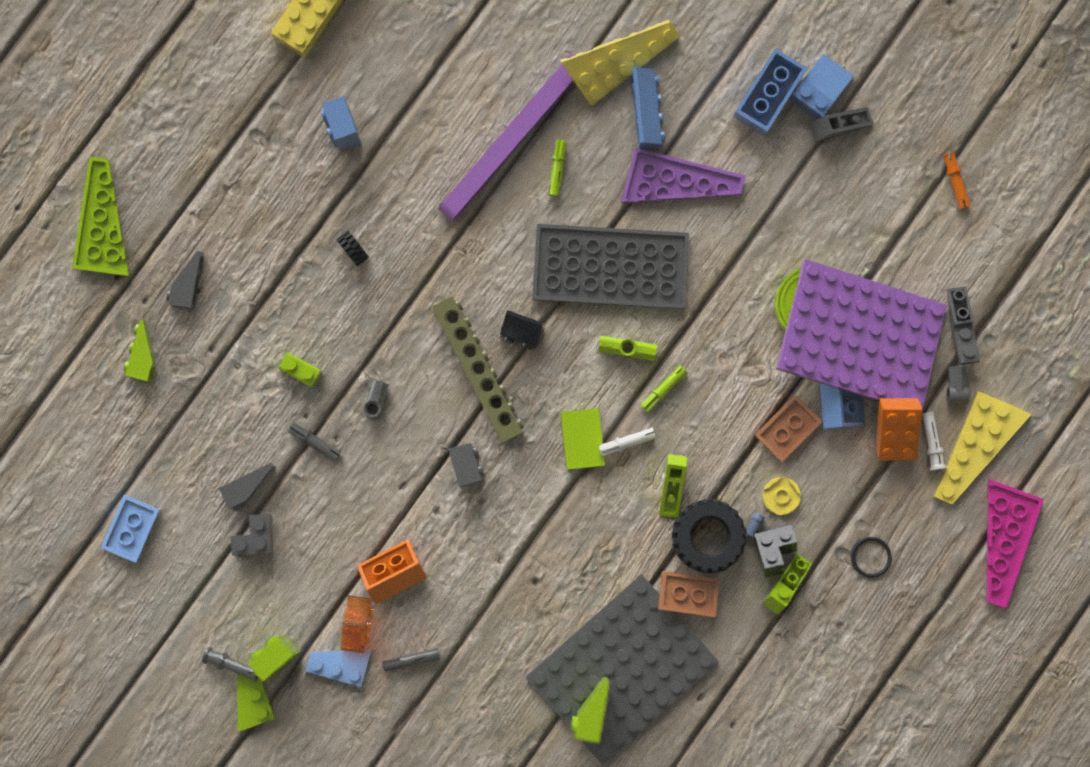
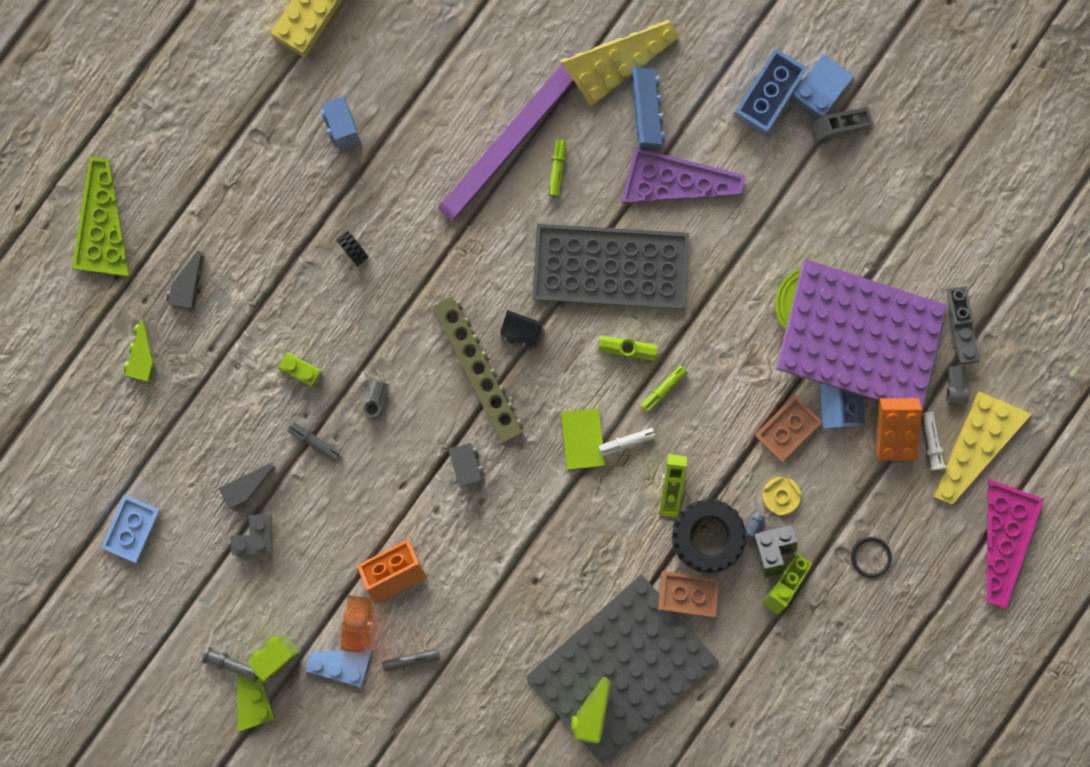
(956, 180): orange pin -> none

